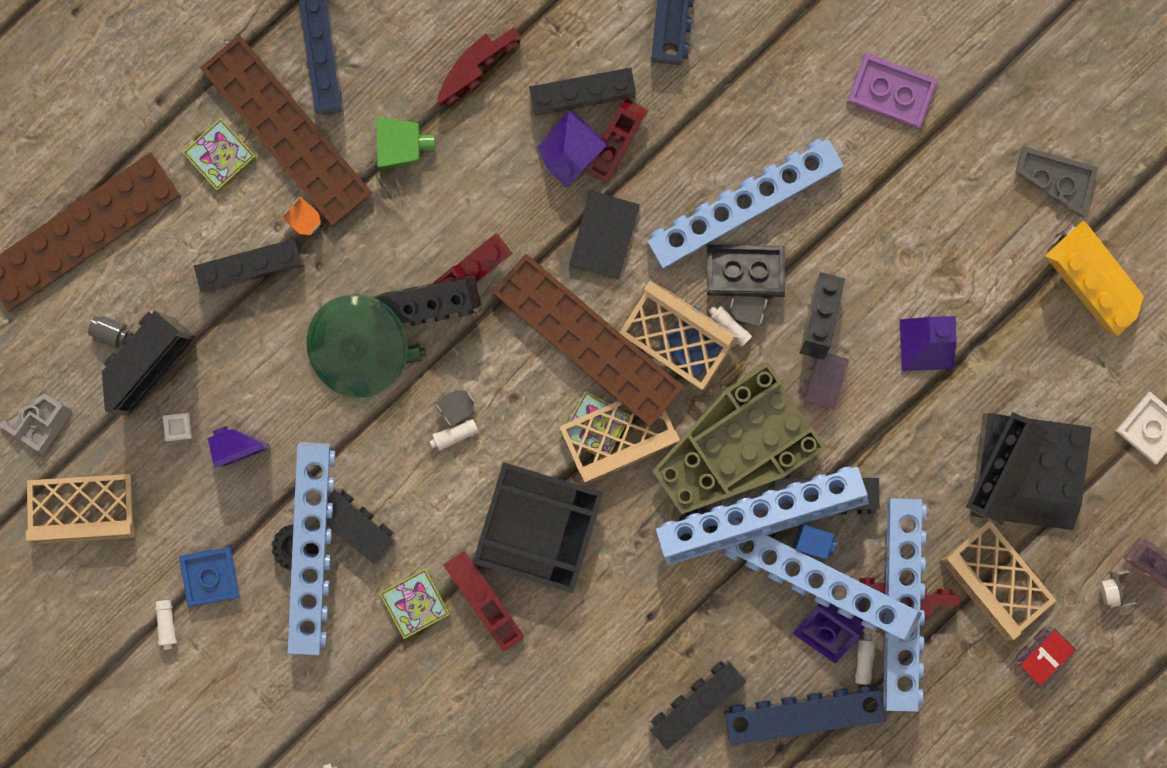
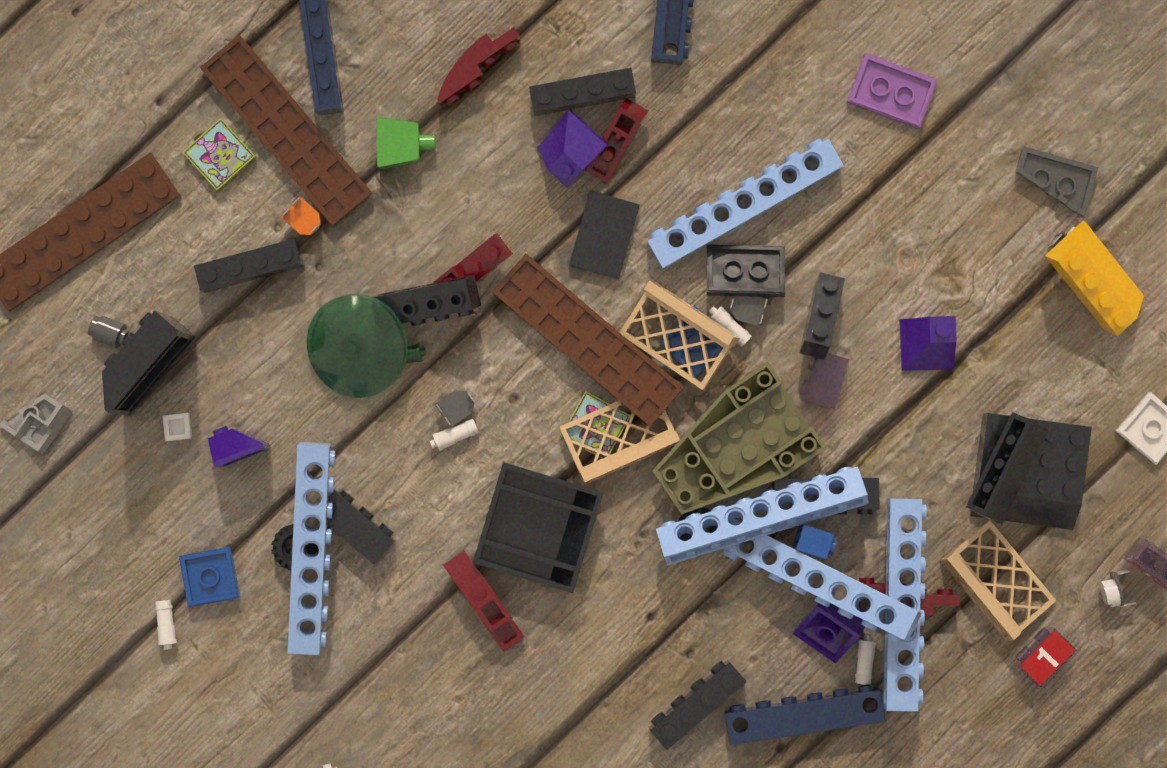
(80, 531): tan fence -> none
(414, 603): tile -> none

